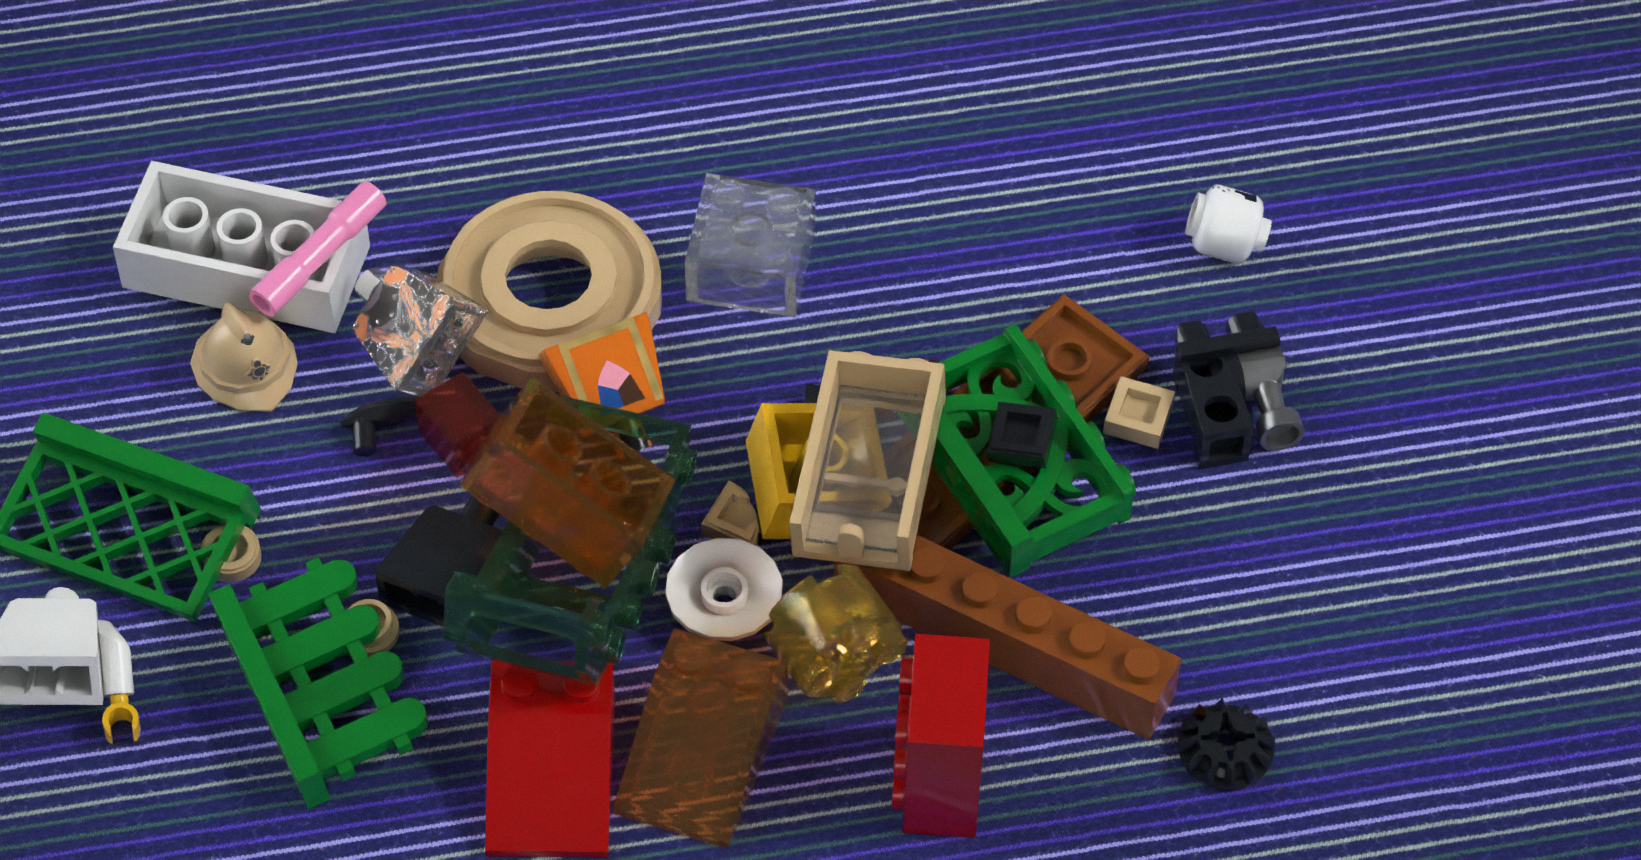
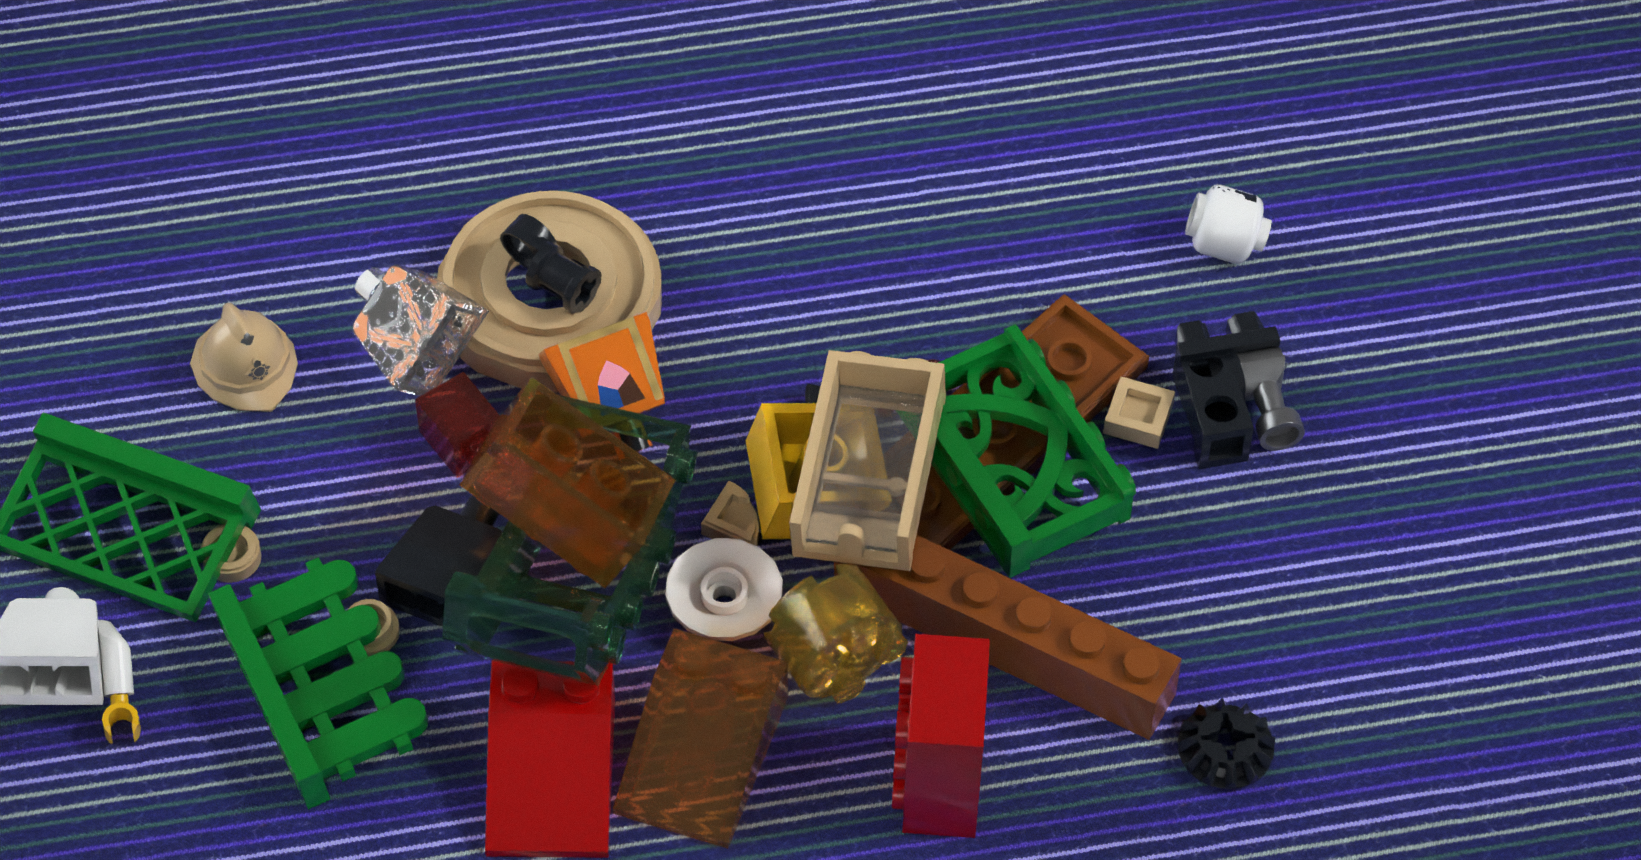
(219, 235): white brick -> none
(294, 271): bright pink piece -> none
(375, 415): black bar -> none
(548, 269): none -> black connector
(750, 245): clear brick -> none
(1022, 435): black tile -> none

